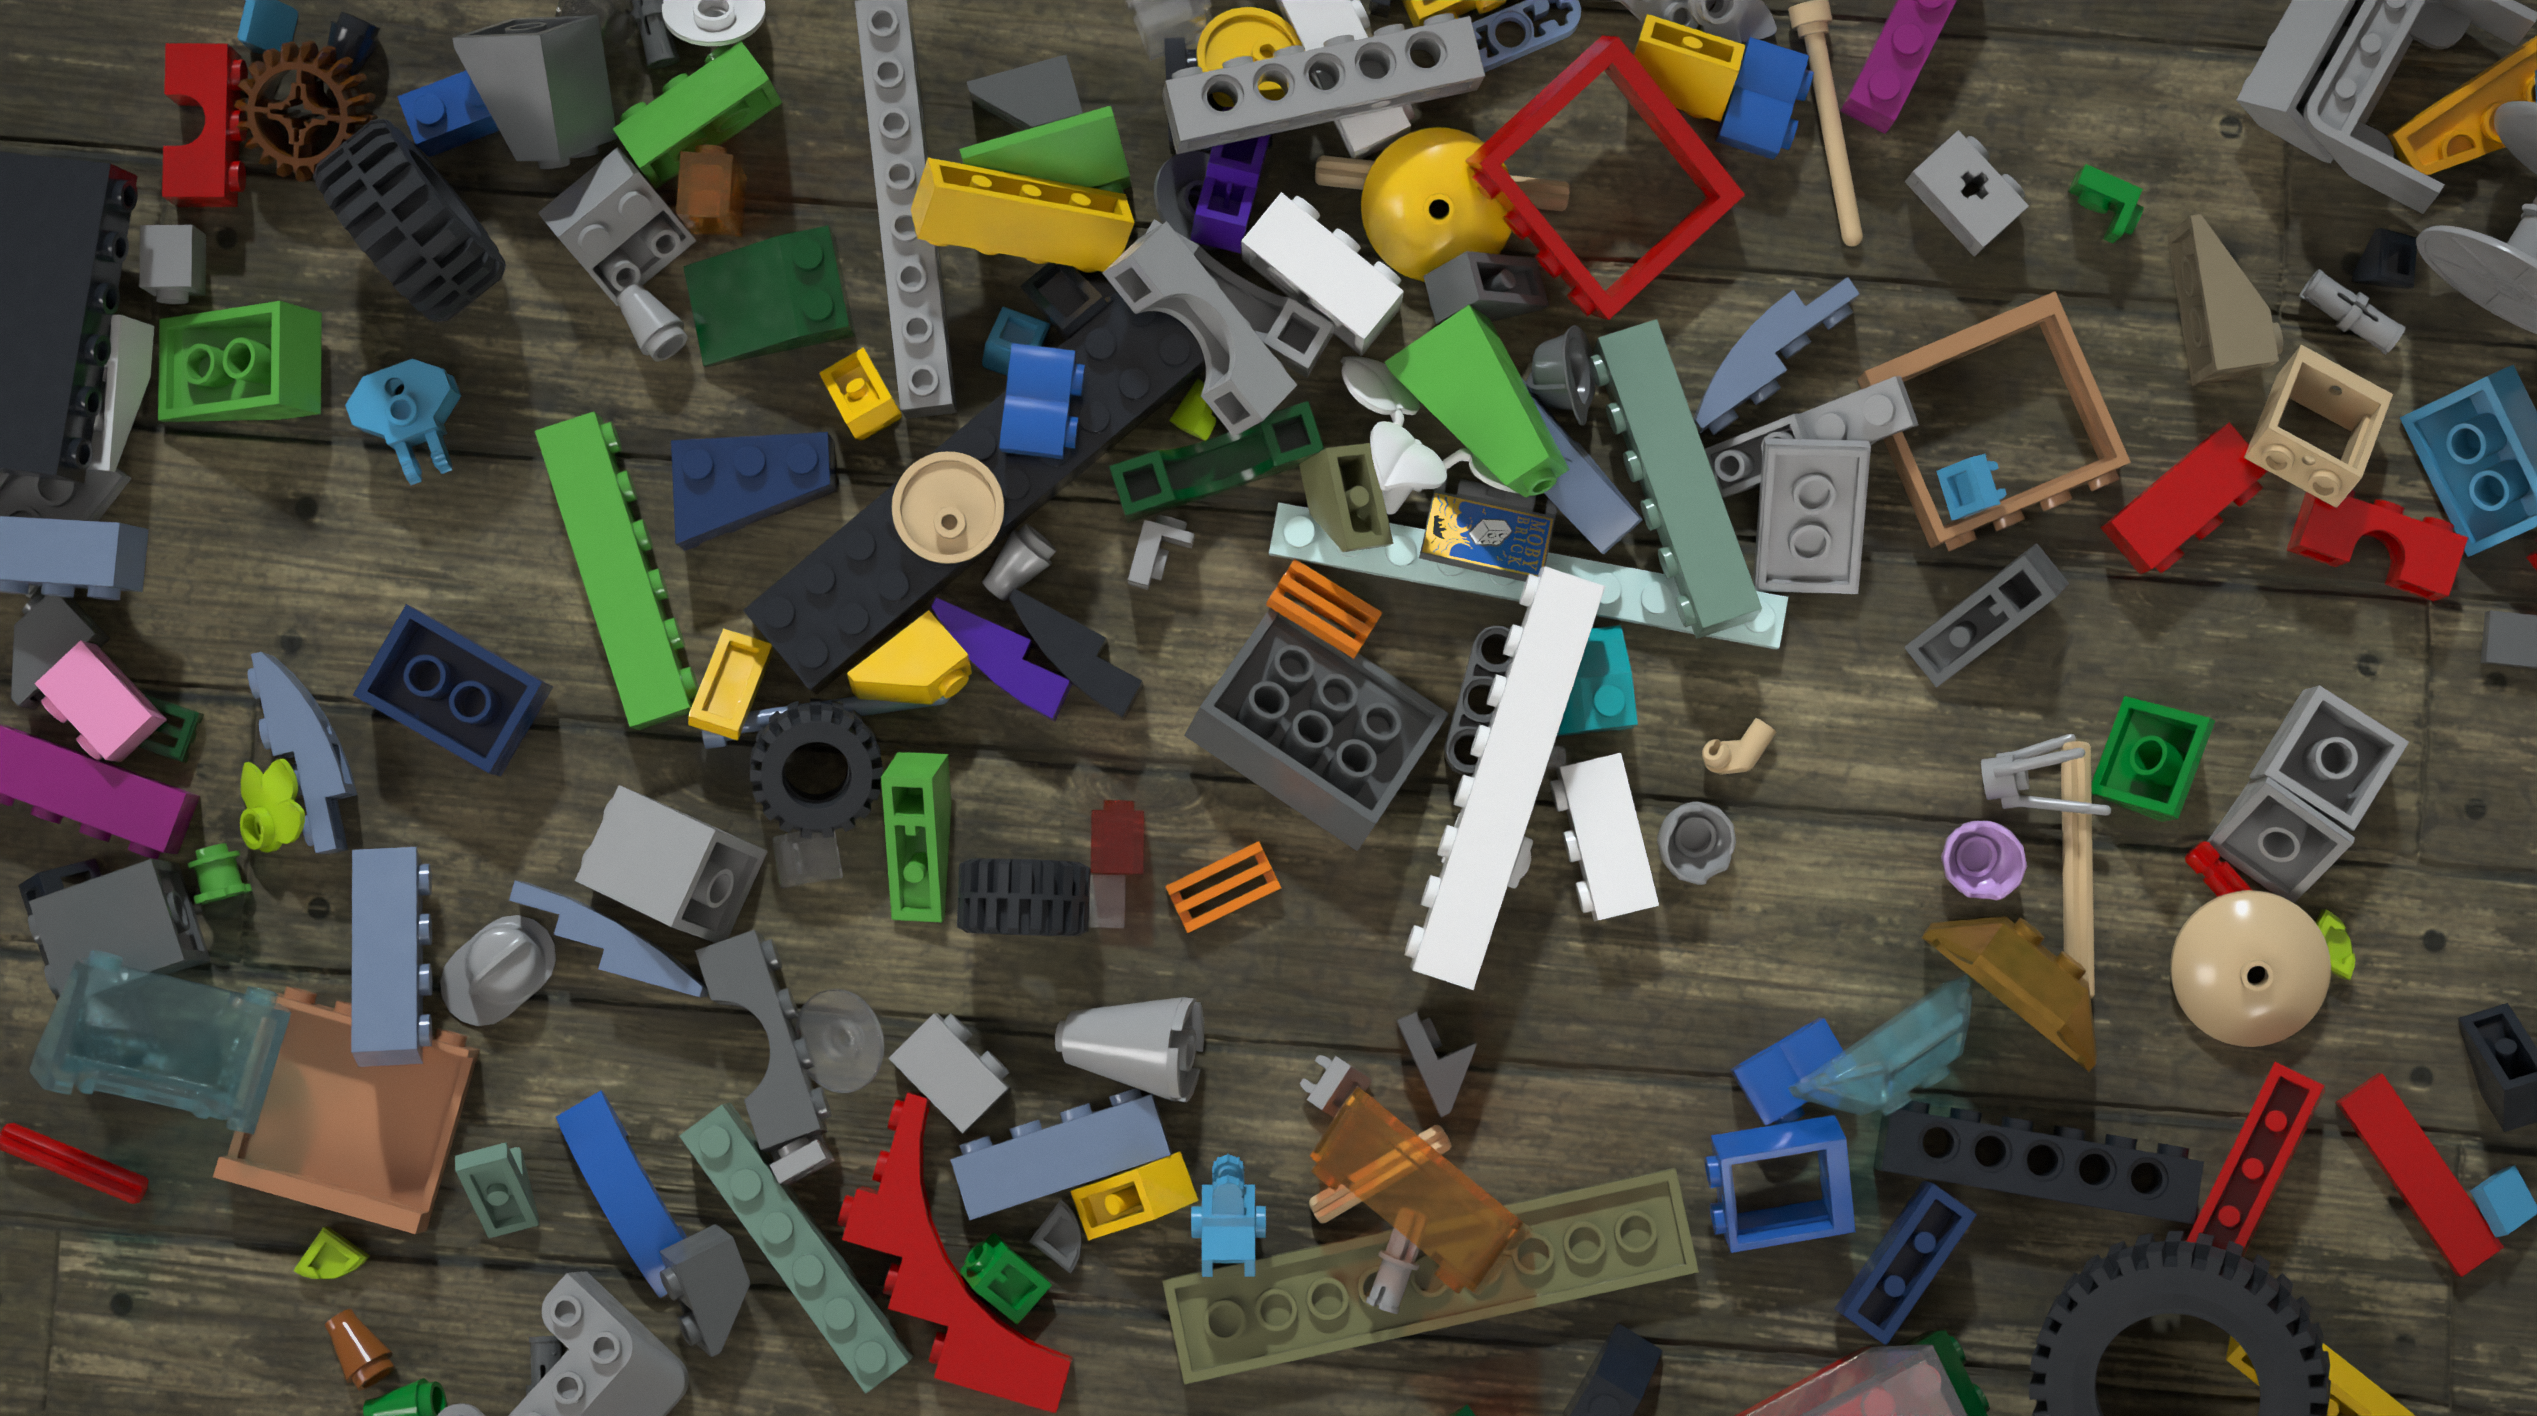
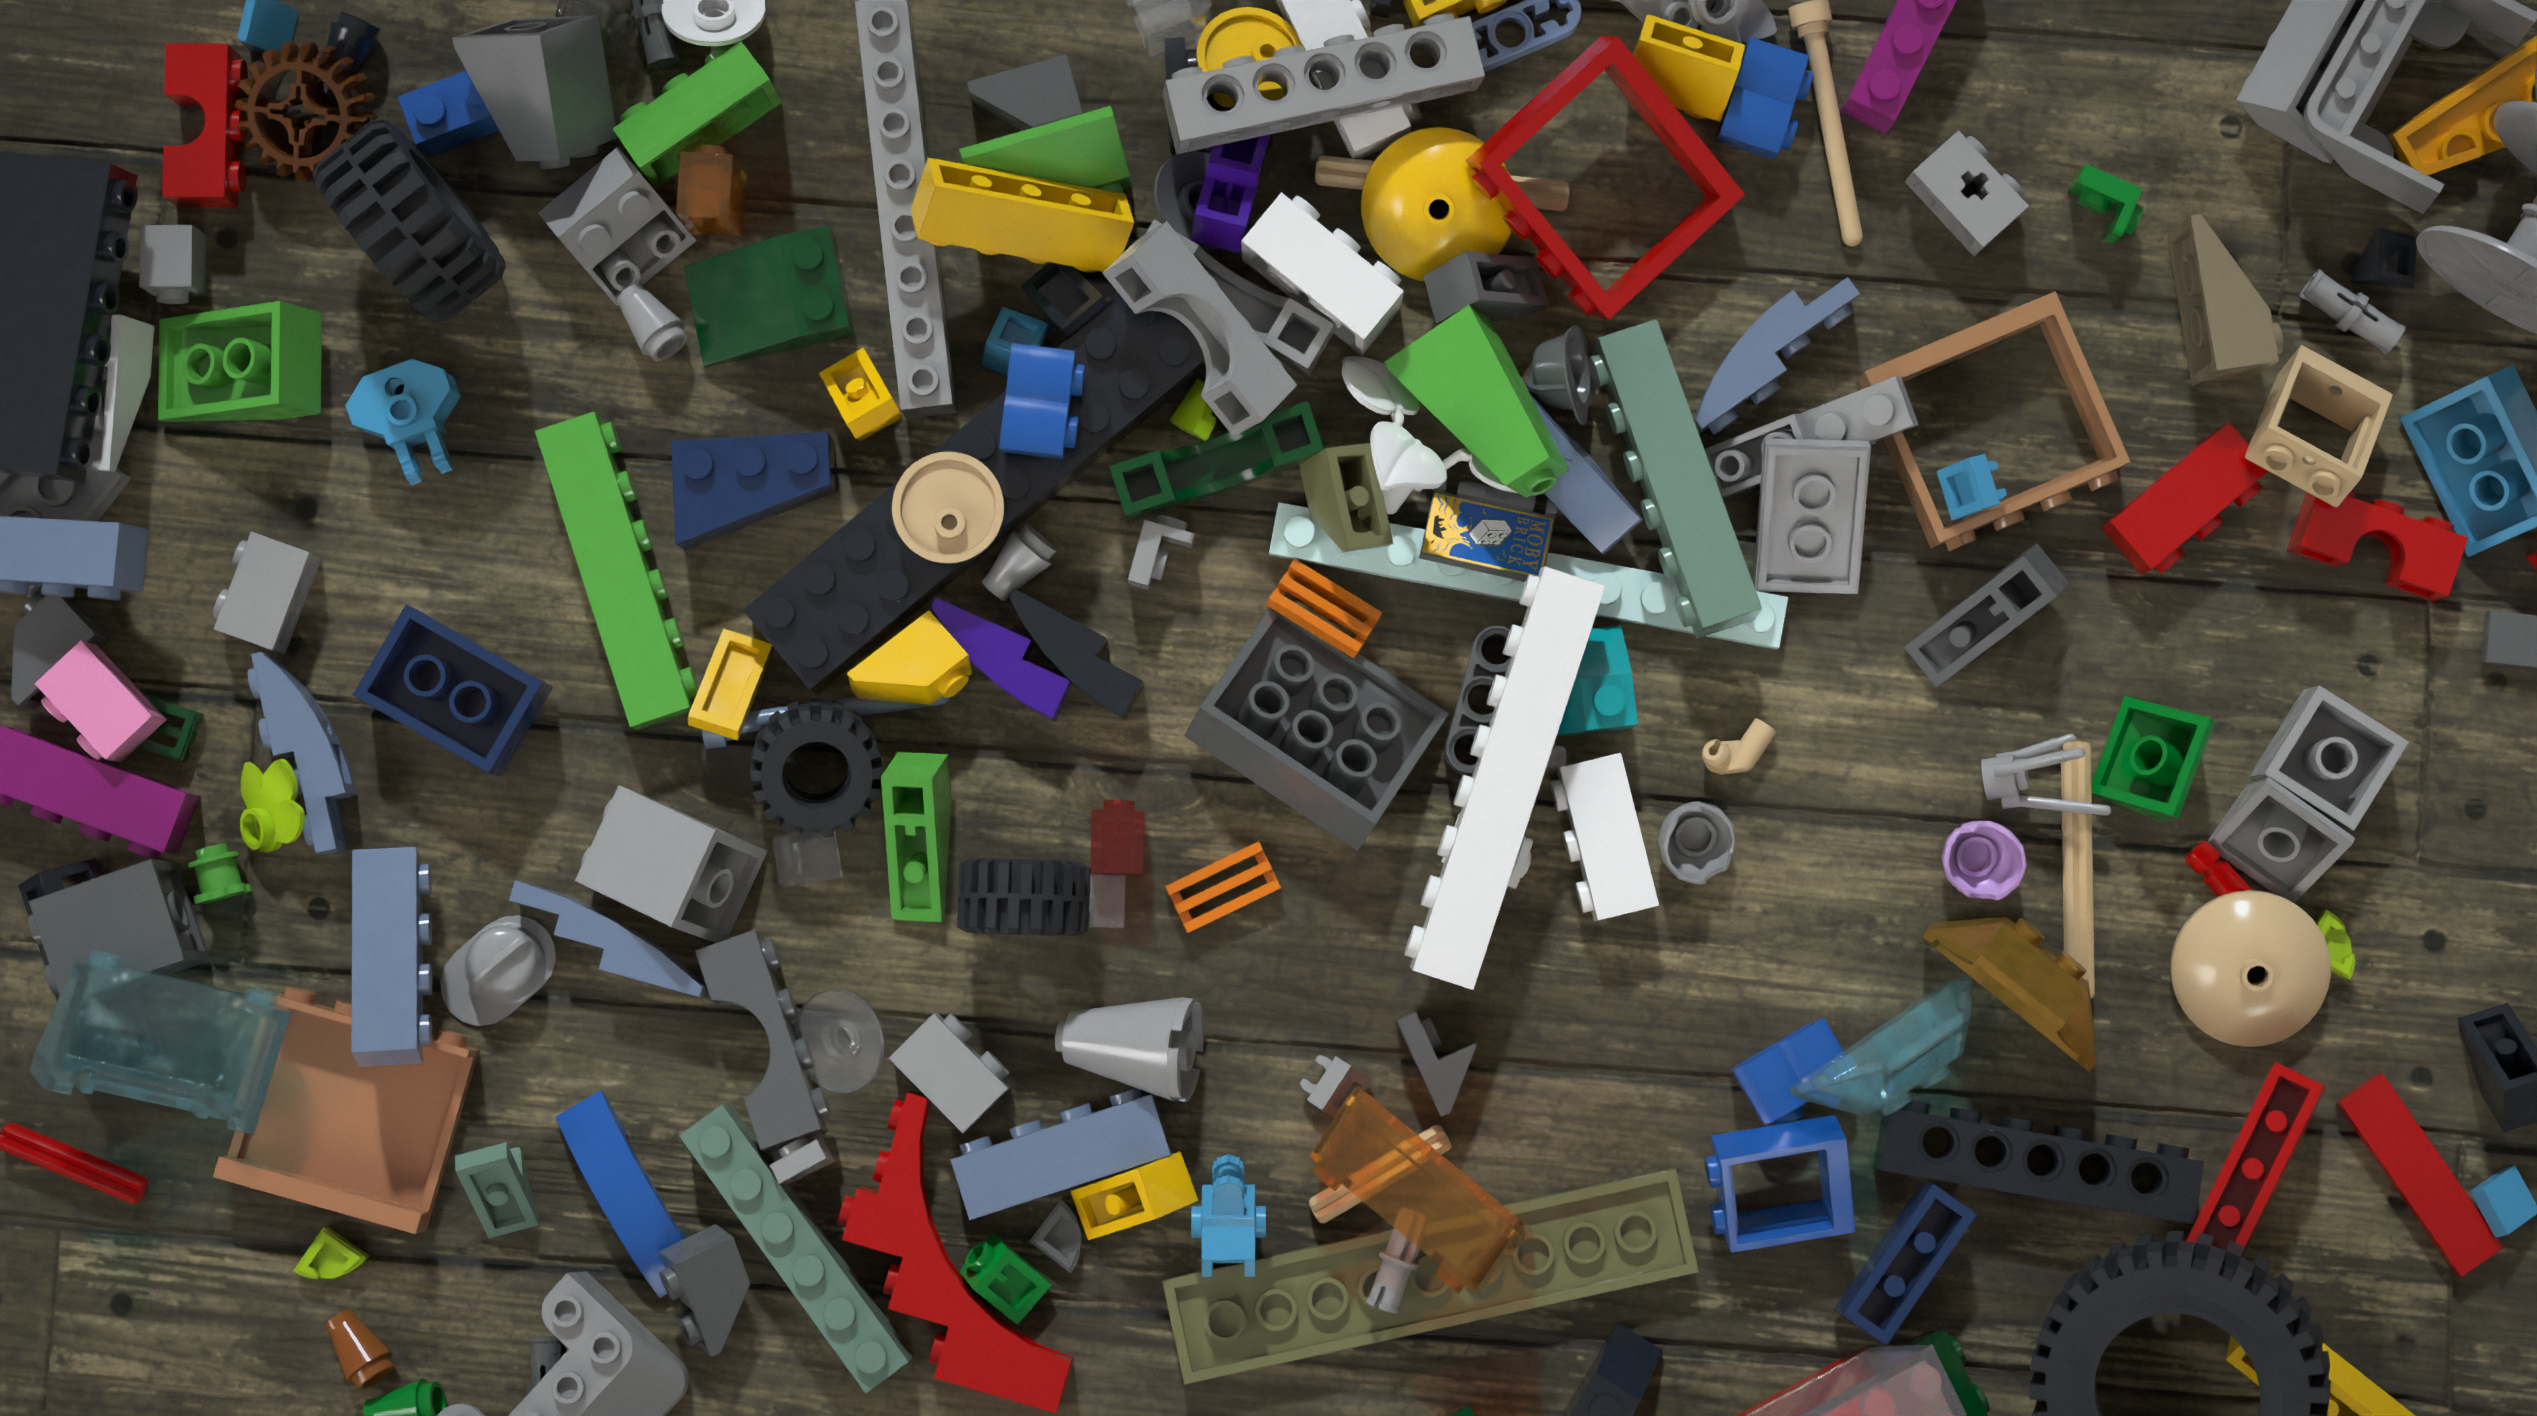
(265, 592): none -> light grey brick

